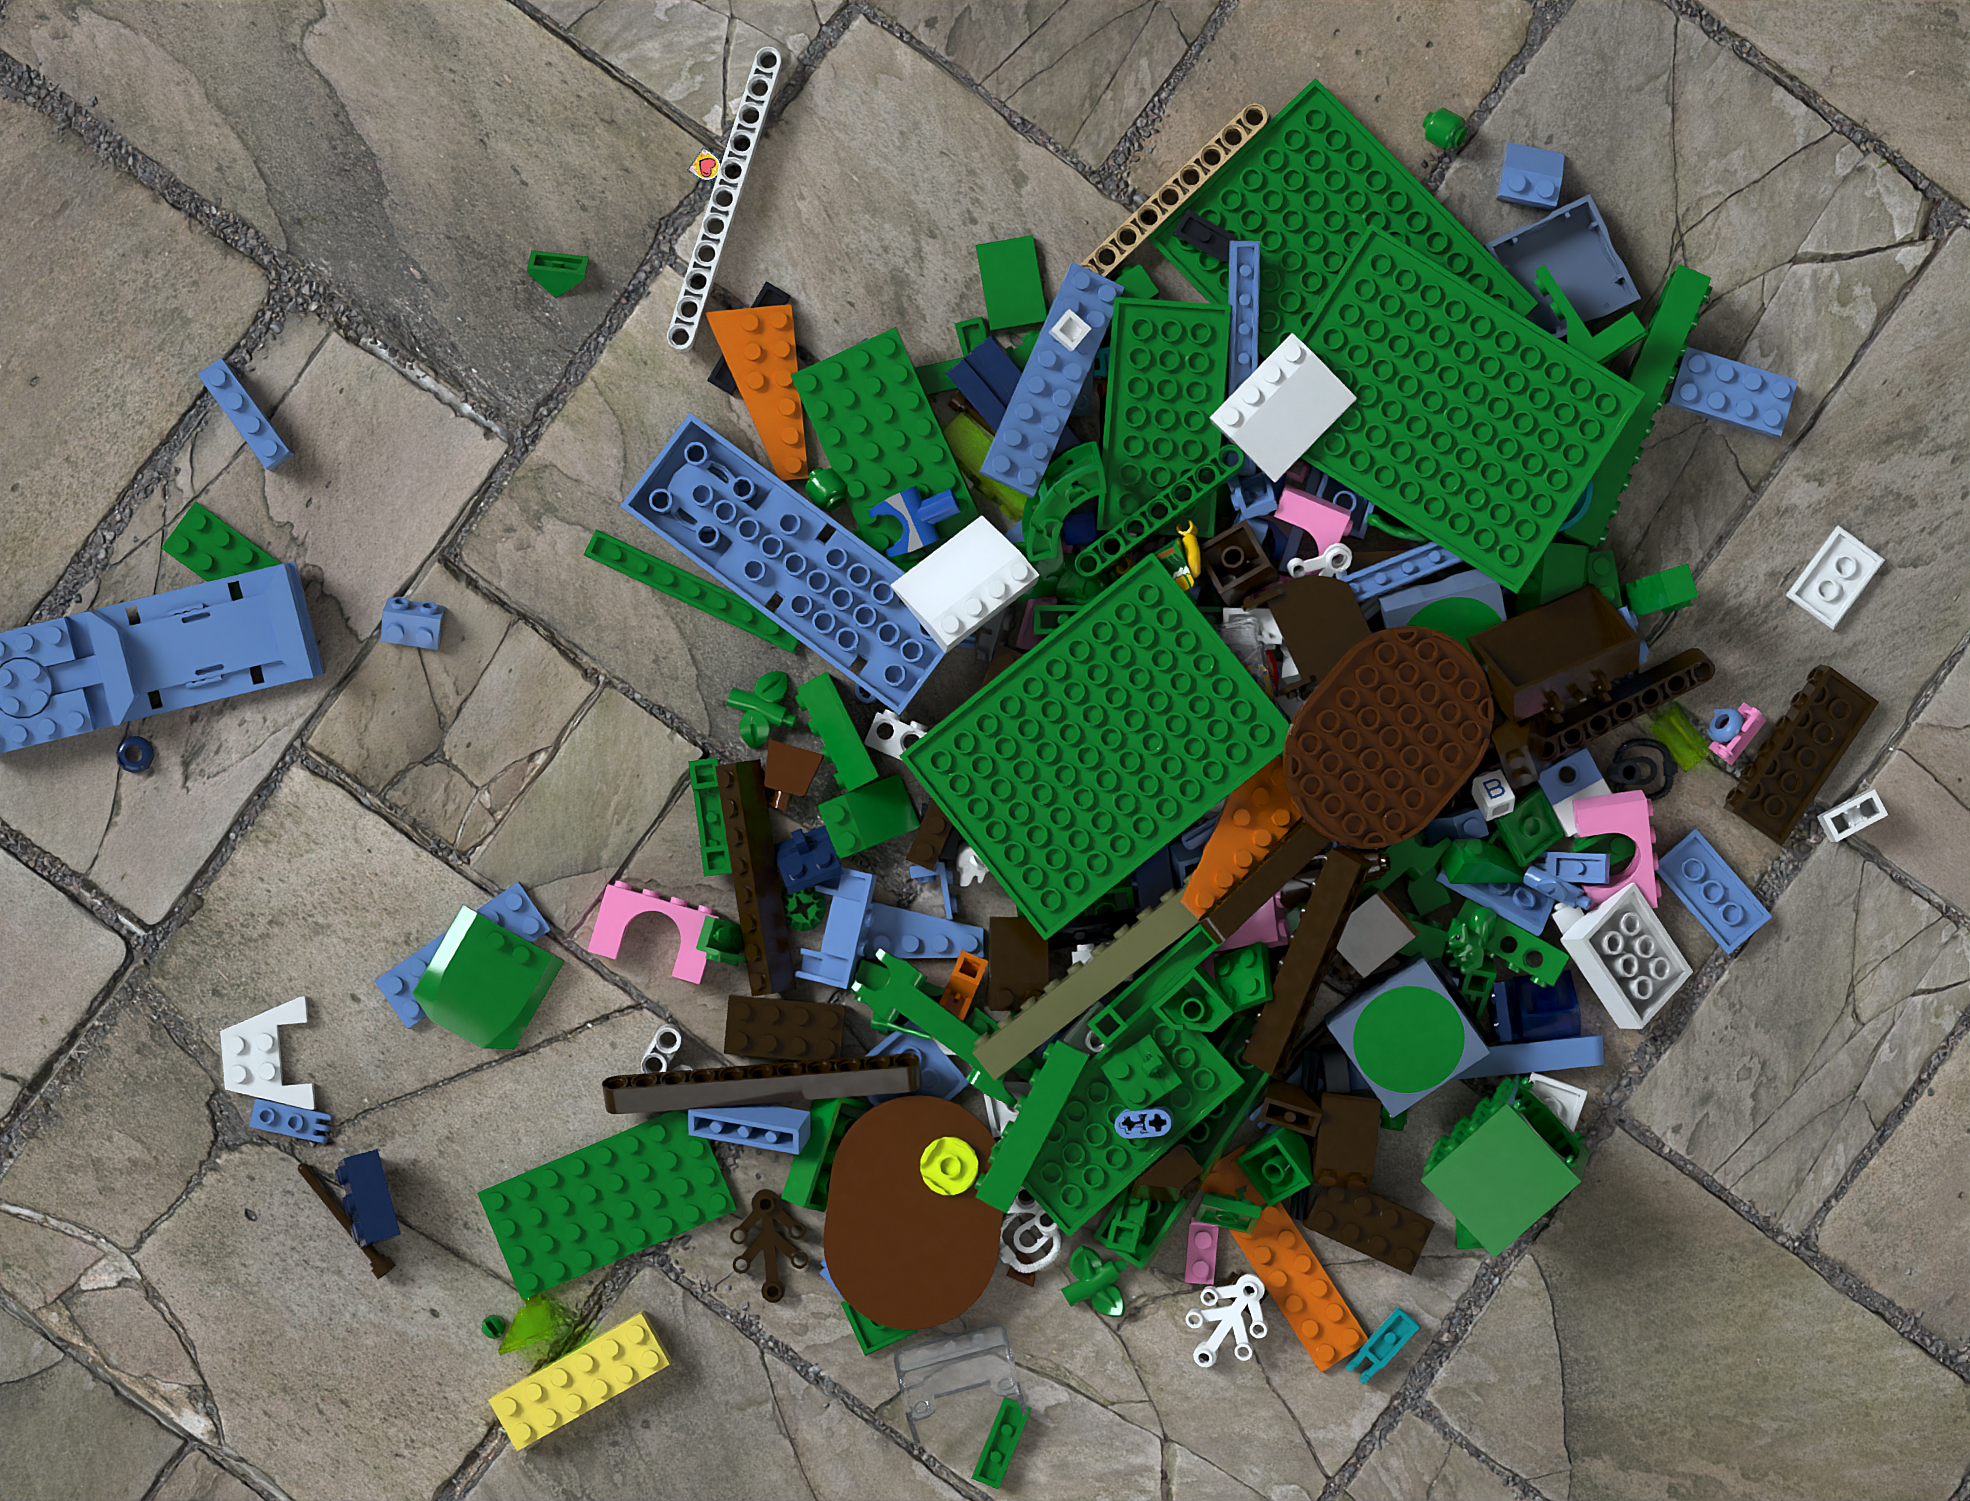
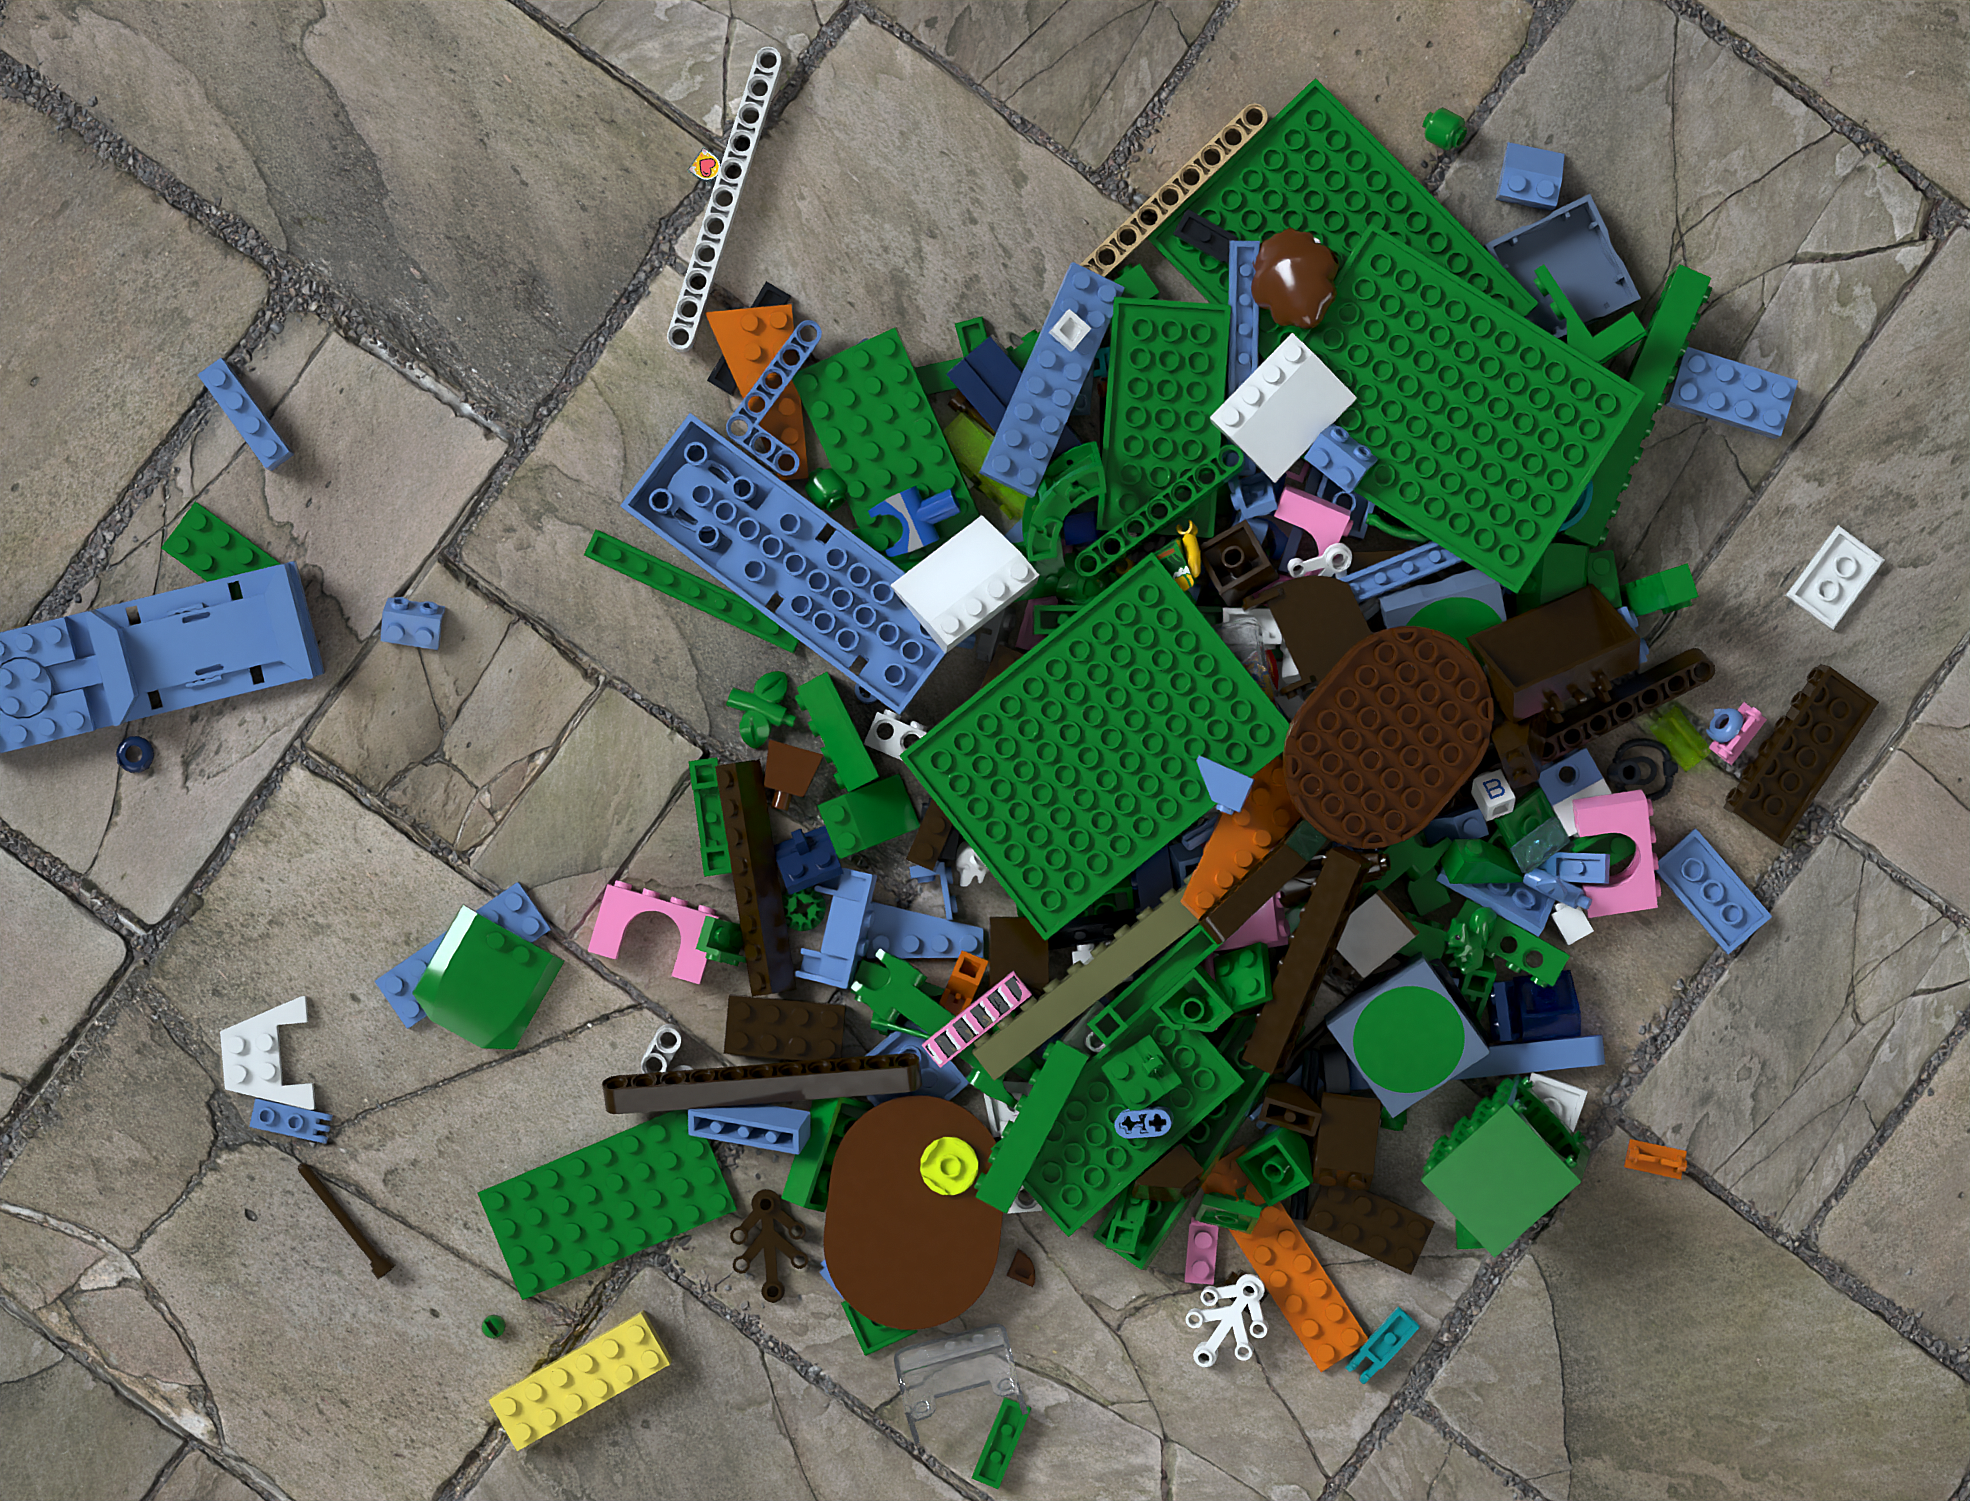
(367, 1198): dark blue brick -> none
(530, 1325): clear neon green slope -> none
(557, 271): green slope -> none
(770, 396): none -> medium blue beam
(976, 1019): none -> tile
(1011, 283): green tile -> none
(1047, 1228): white piece -> none
(1096, 1282): green plant -> none
(1225, 785): none -> medium blue slope
(1295, 278): none -> reddish brown piece
(1305, 840): none -> clear green tile
(1340, 457): none -> medium blue bracket
(1540, 845): none -> clear light blue plate
(1627, 957): white slope -> none
(1655, 1159): none -> orange hinge
(1852, 815): white brick -> none

